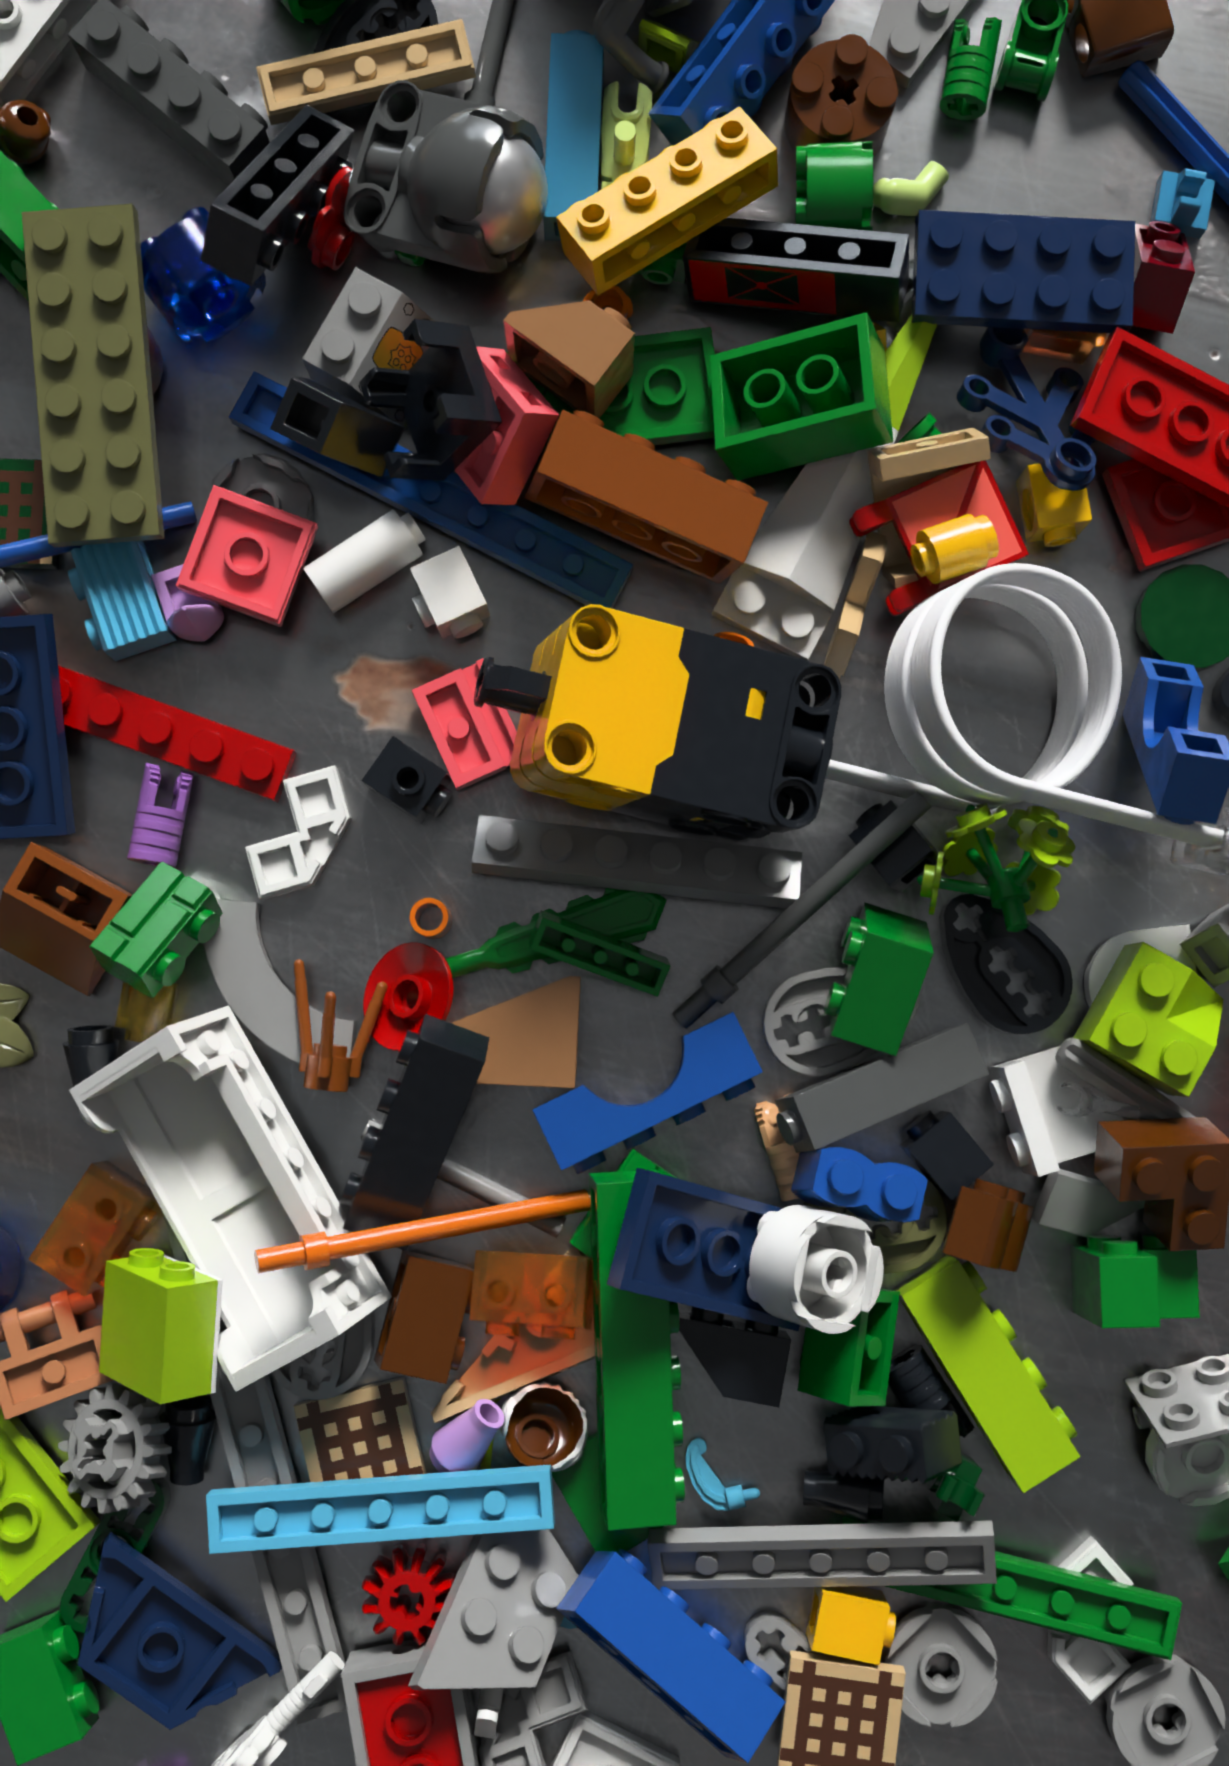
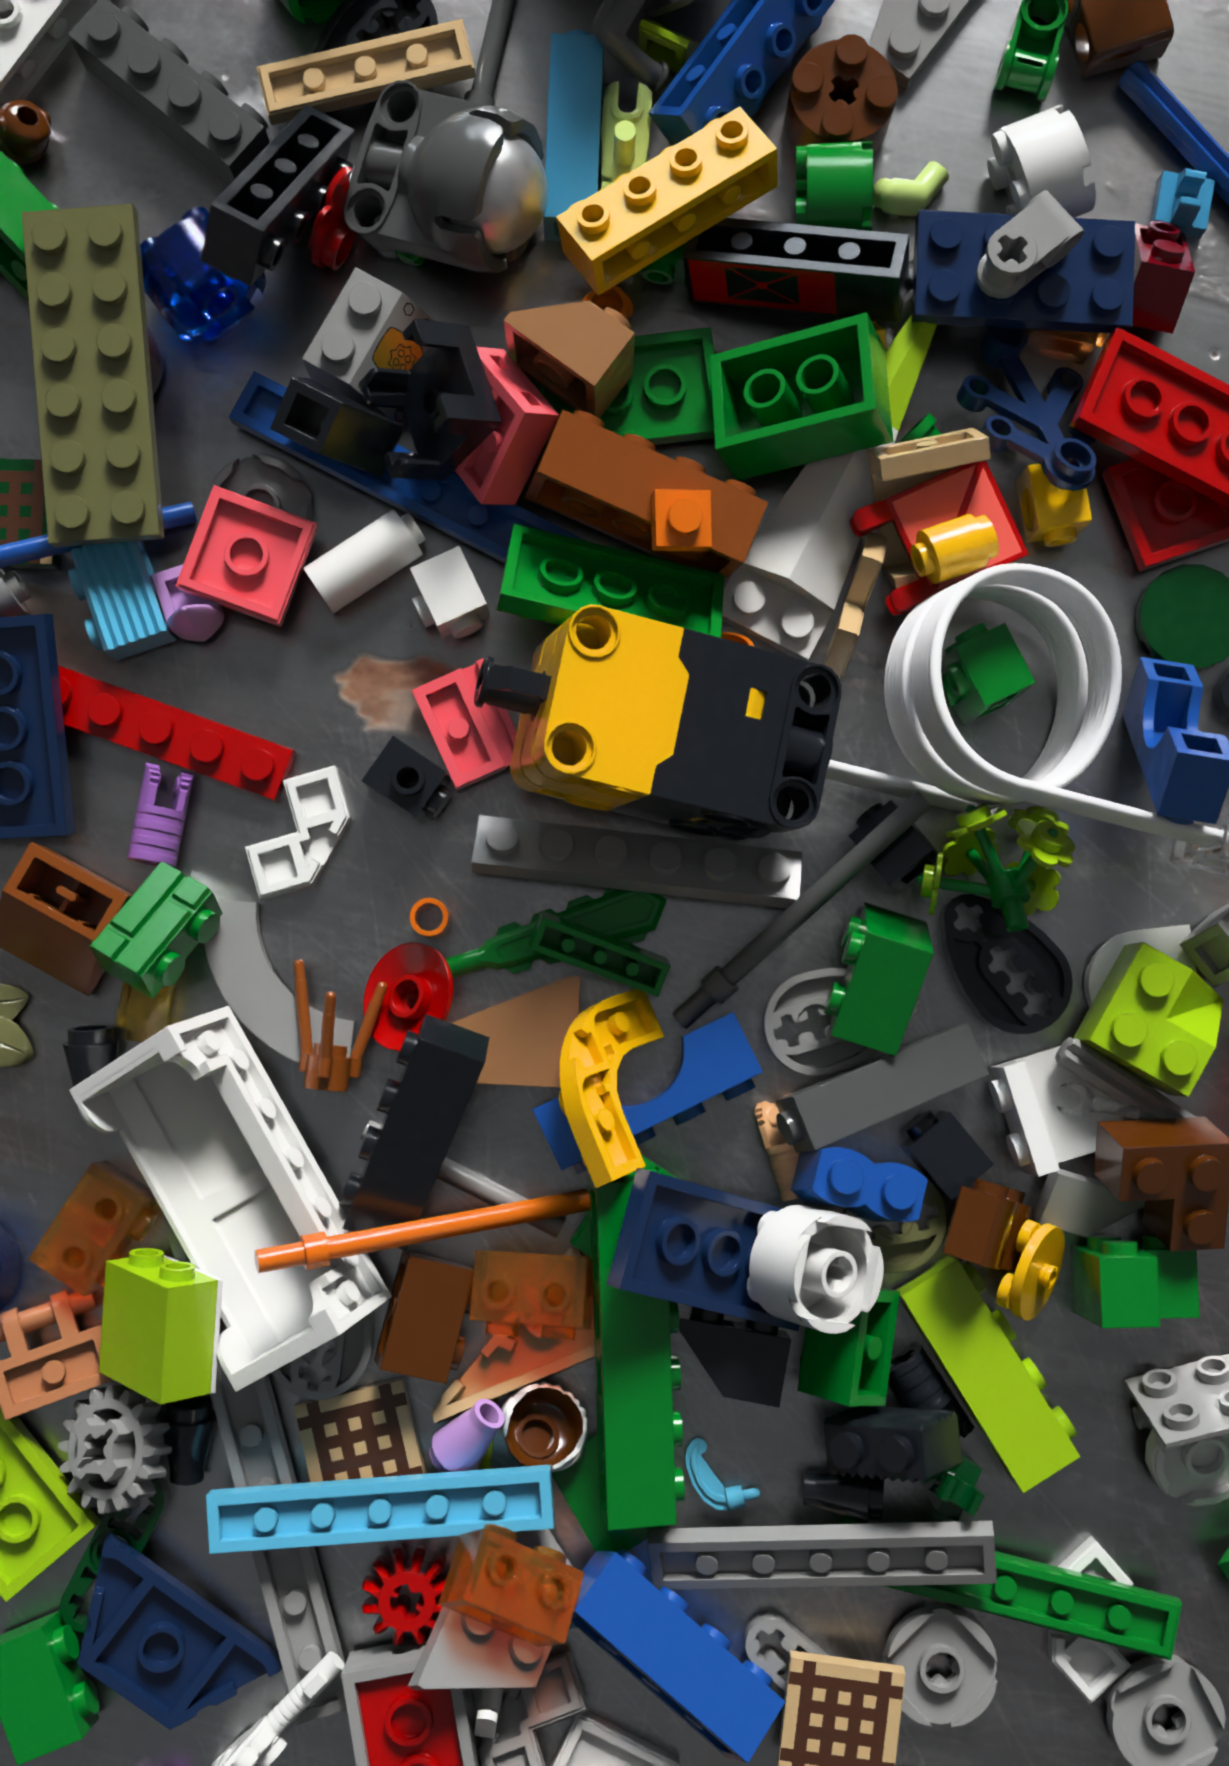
(512, 1586): none -> clear orange brick
(557, 575): none -> green plate
(589, 1081): none -> yellow plate
(681, 520): none -> orange plate
(850, 1623): yellow brick -> none
(969, 70): green hinge -> none
(983, 672): none -> green brick
(1027, 246): none -> light grey piece
(1036, 1271): none -> yellow piece
(1040, 156): none -> white brick

